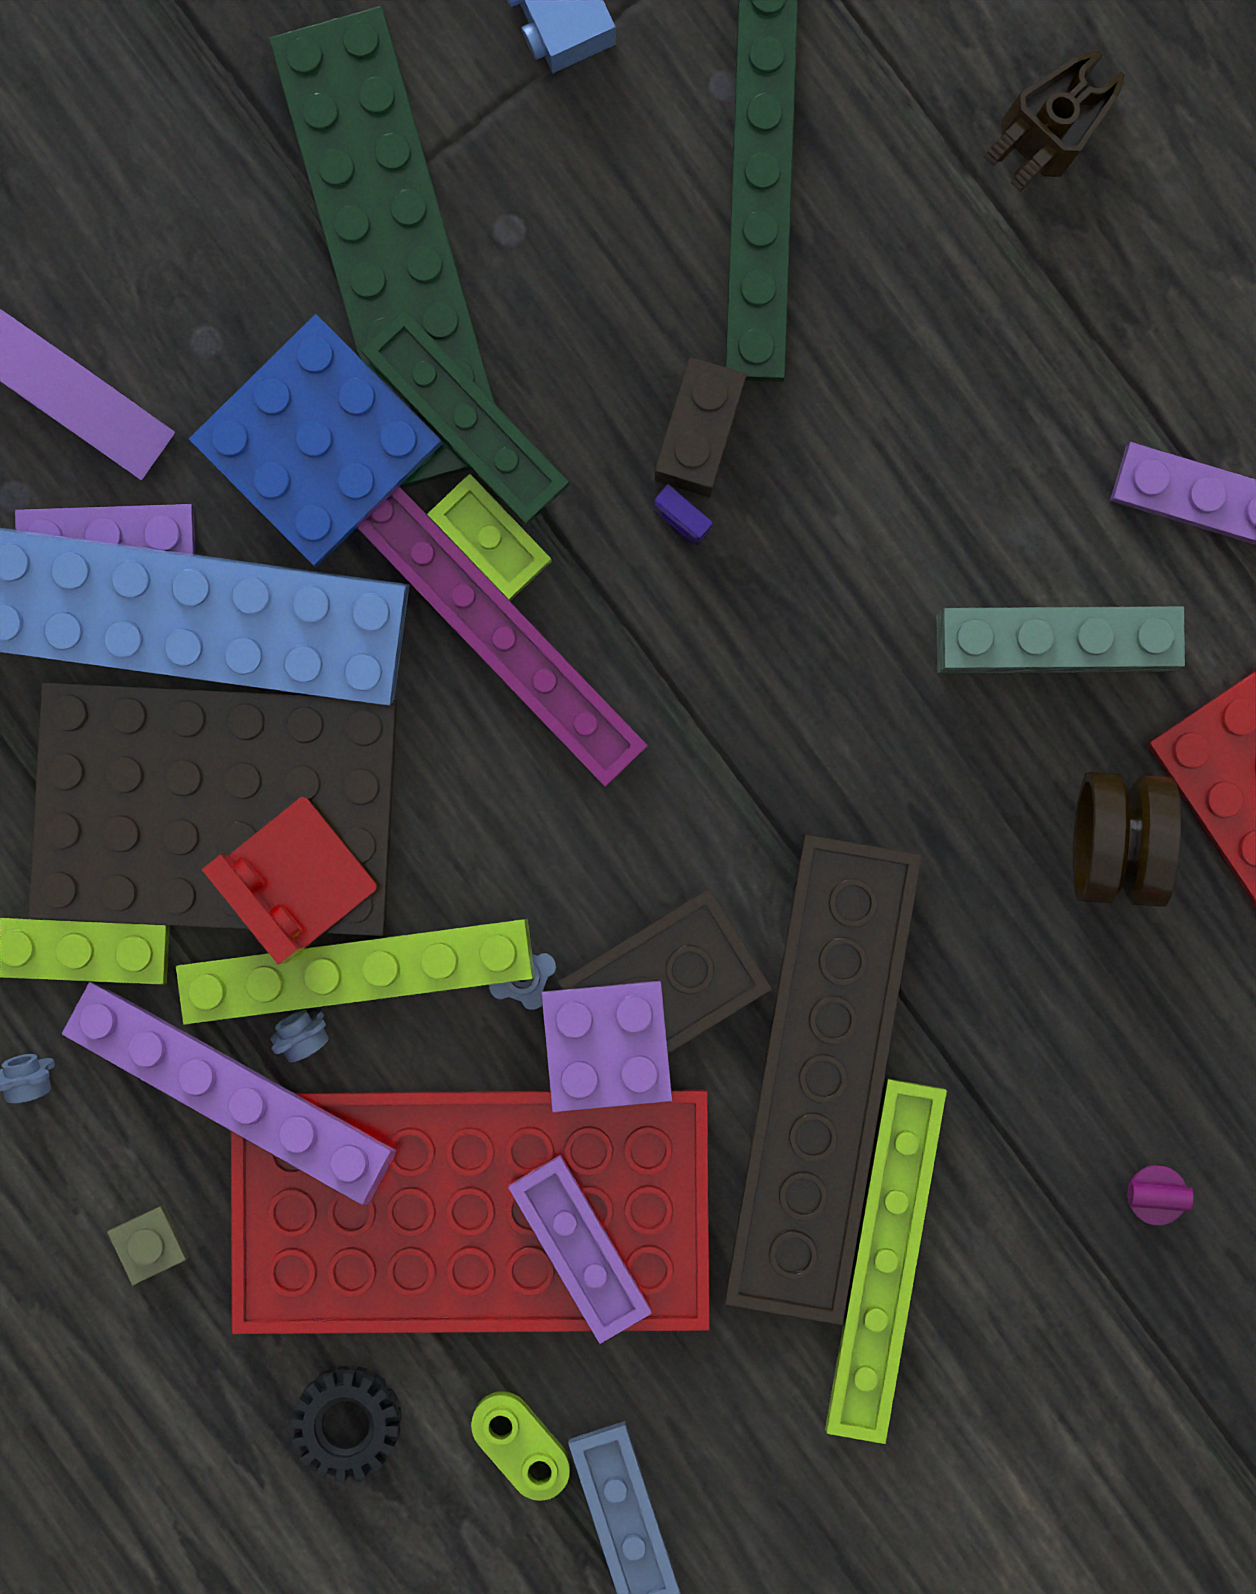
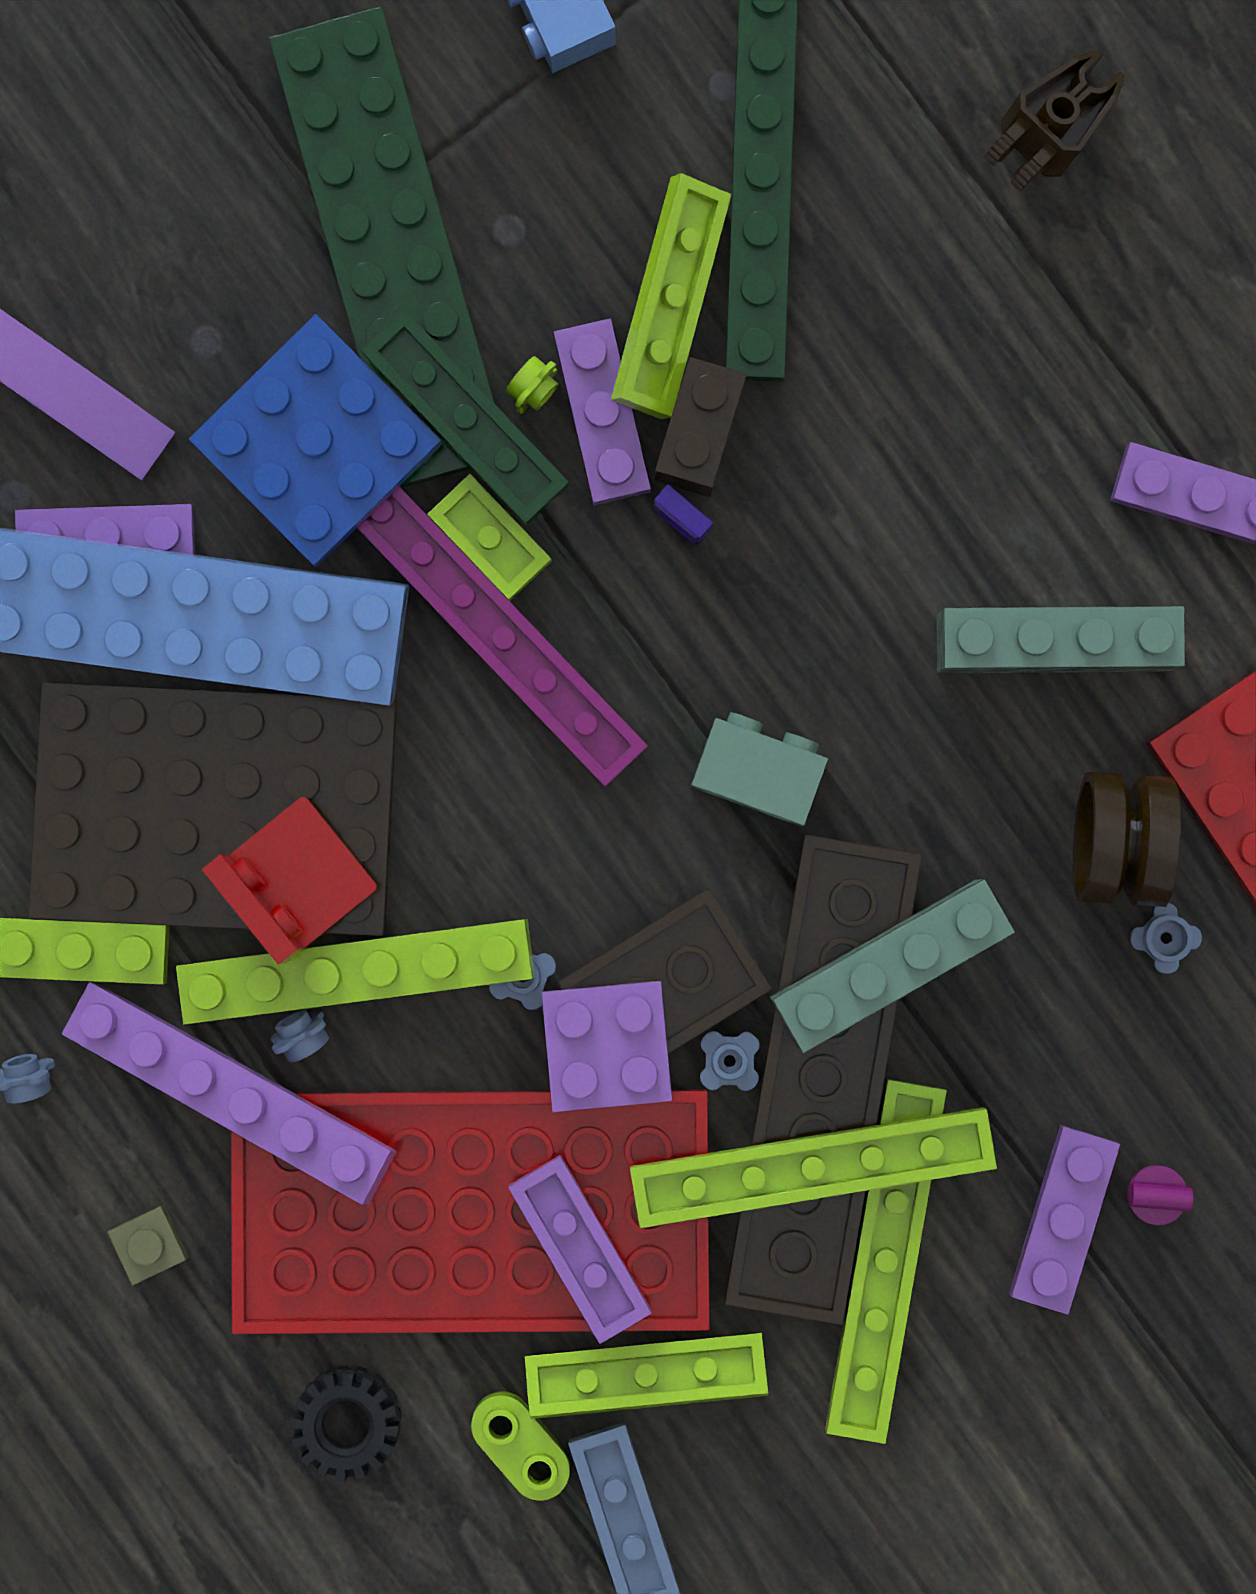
(533, 385): none -> lime plate
(603, 426): none -> medium lavender plate
(646, 1376): none -> lime plate
(671, 296): none -> lime plate
(741, 1048): none -> sand blue plate
(760, 770): none -> sand green brick
(813, 1167): none -> lime plate
(892, 964): none -> sand green brick
(1064, 1219): none -> medium lavender plate
(1183, 938): none -> sand blue plate

